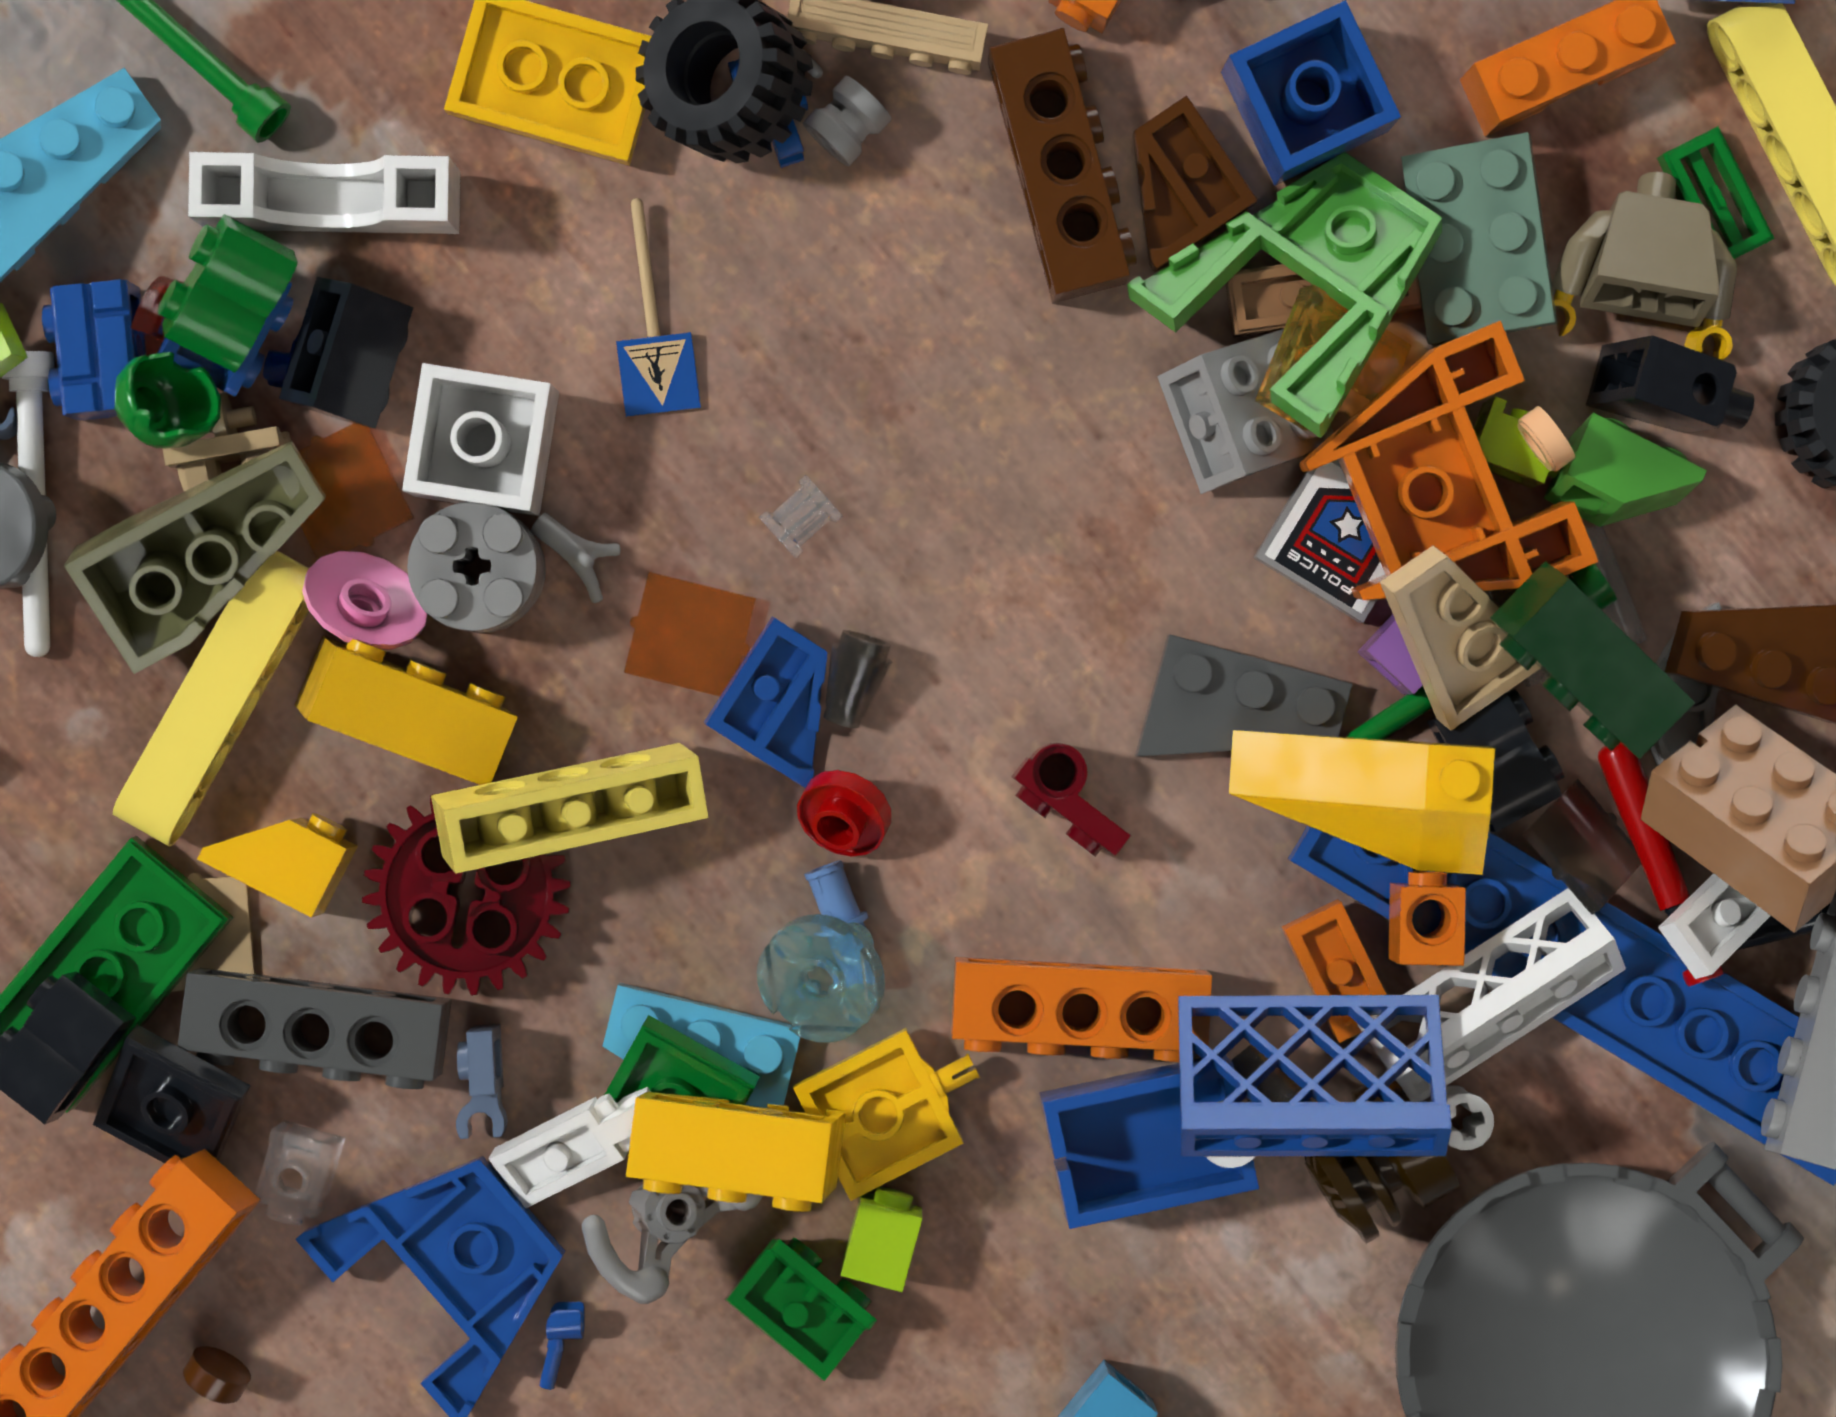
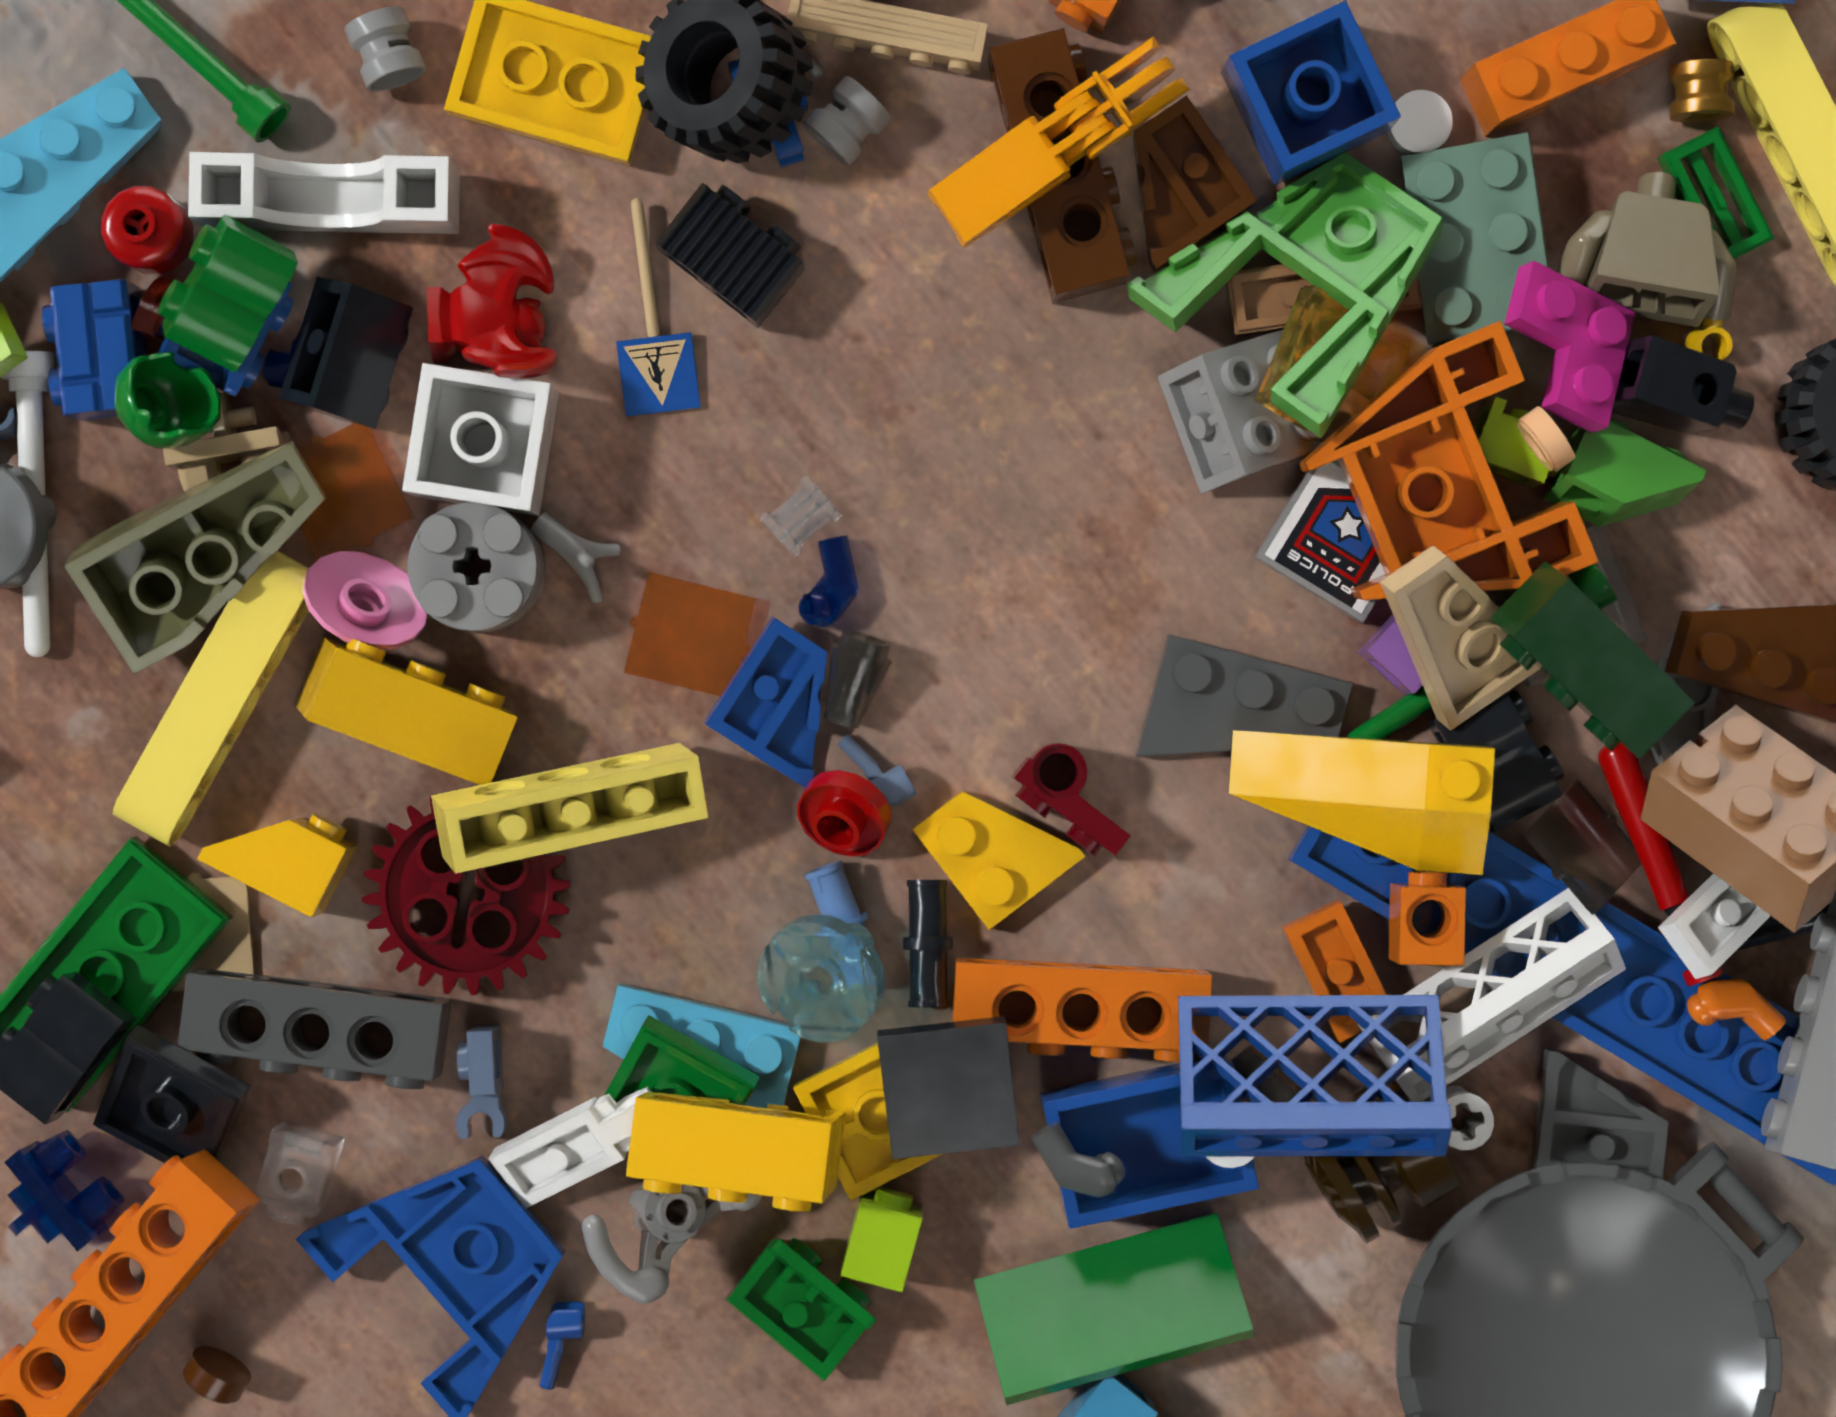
(51, 1199): none -> clear blue hips
(150, 250): none -> red head
(385, 49): none -> light grey wheel
(485, 316): none -> red animal
(732, 253): none -> black brick
(835, 588): none -> clear blue arm
(892, 784): none -> sand blue hand
(927, 943): none -> black pin
(948, 1087): none -> black tile
(993, 855): none -> yellow wing
(1028, 163): none -> light orange arm
(1075, 1171): none -> dark grey arm
(1113, 1308): none -> green tile
(1423, 122): none -> white tile
(1587, 338): none -> dark pink plate
(1593, 1122): none -> dark grey wing
(1701, 91): none -> pearl gold wheel
(1731, 1000): none -> orange arm

